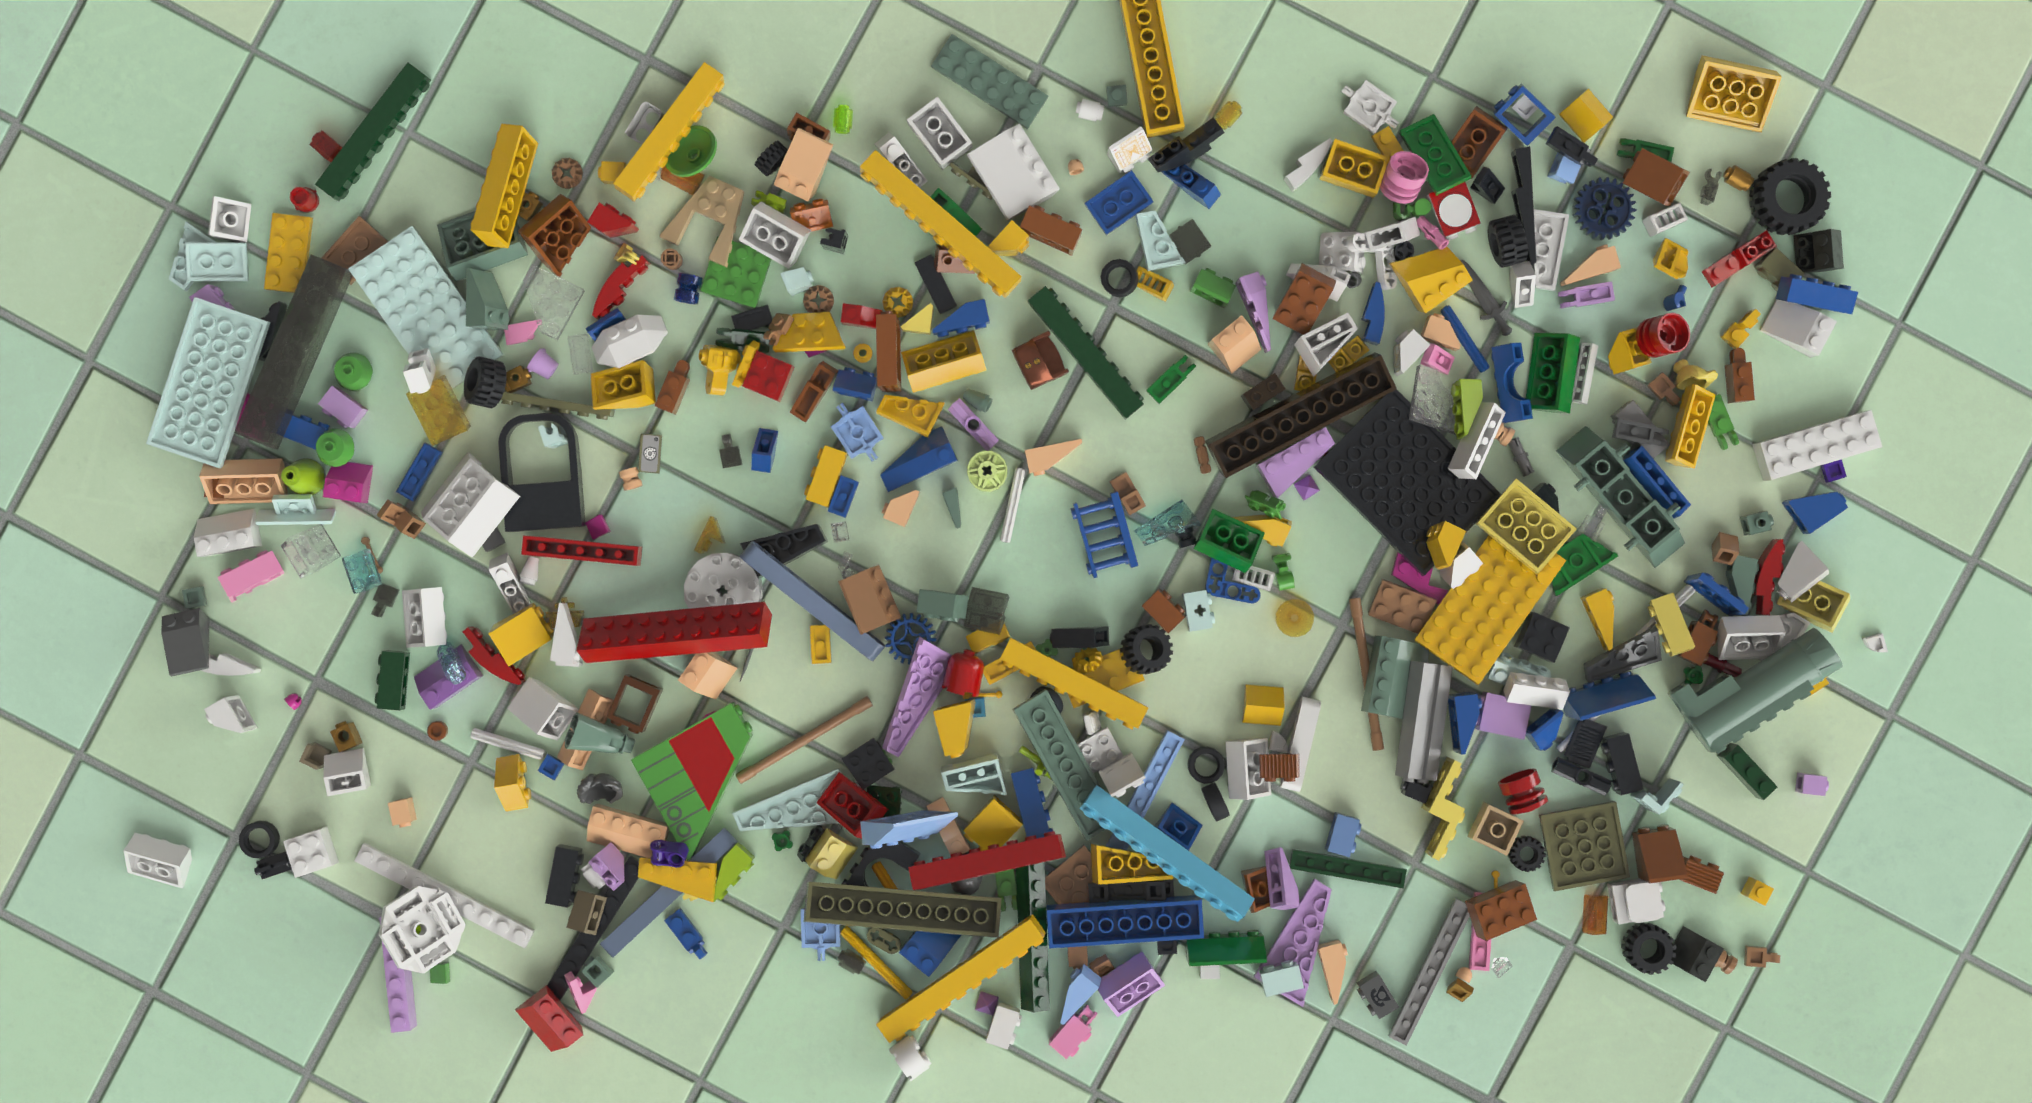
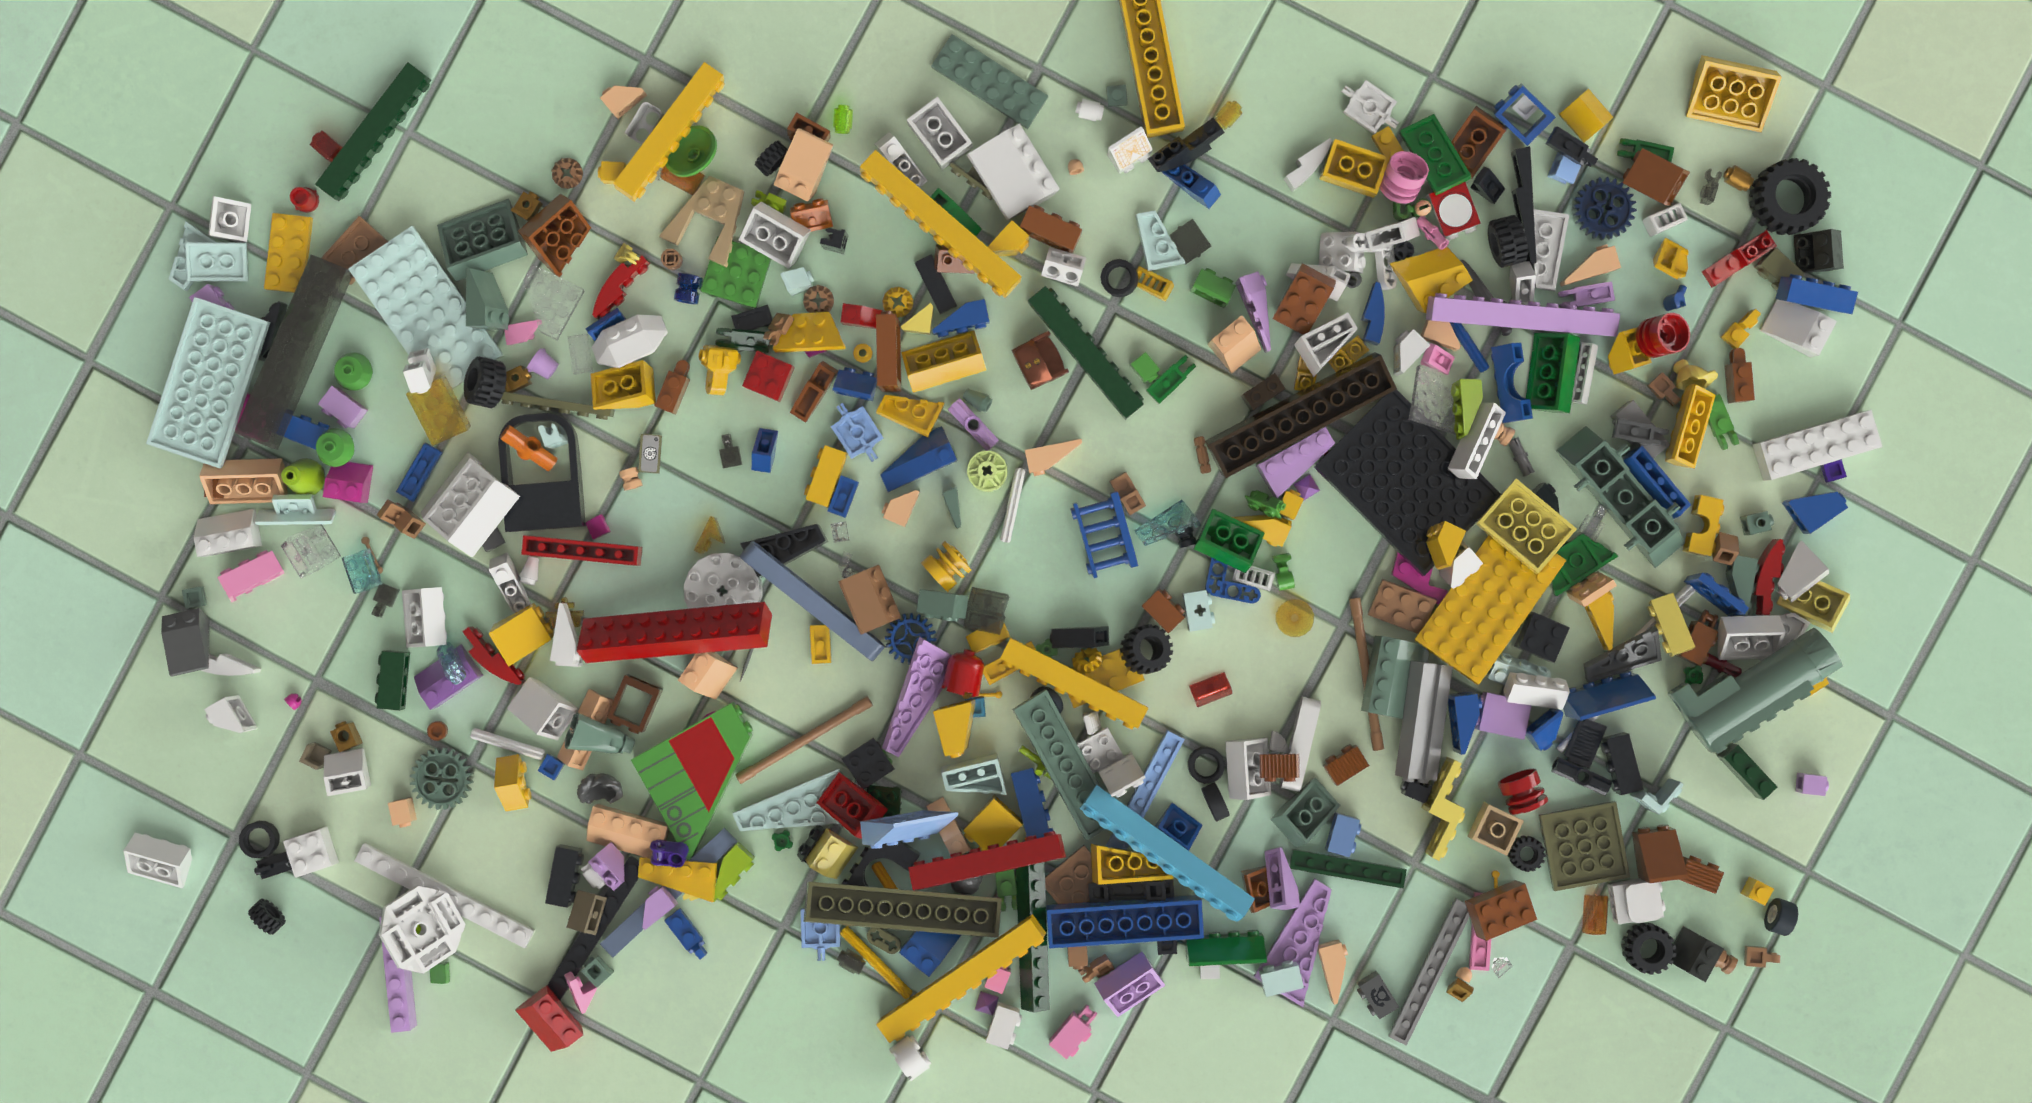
(266, 916): none -> black tyre
(440, 796): none -> sand green gear
(504, 186): yellow brick -> none
(528, 448): none -> orange piece
(609, 222): red slope -> none
(622, 98): none -> light nougat slope
(657, 905): none -> lavender slope
(743, 367): yellow wing -> none
(946, 566): none -> yellow wheel
(998, 981): none -> bright pink brick
(1063, 266): none -> white brick
(1081, 988): light blue slope -> none
(1118, 202): blue plate -> none
(1145, 368): none -> bright green brick
(1210, 689): none -> clear red slope
(1263, 705): yellow slope -> none
(1293, 502): none -> yellow brick
(1305, 813): none -> sand green slope
(1345, 764): none -> dark orange brick
(1425, 211): none -> light nougat hinge
(1522, 316): none -> lavender brick
(1591, 588): none -> light nougat plate
(1710, 511): none -> yellow arch
(1781, 916): none -> black wheel
(1875, 642): white tile -> none

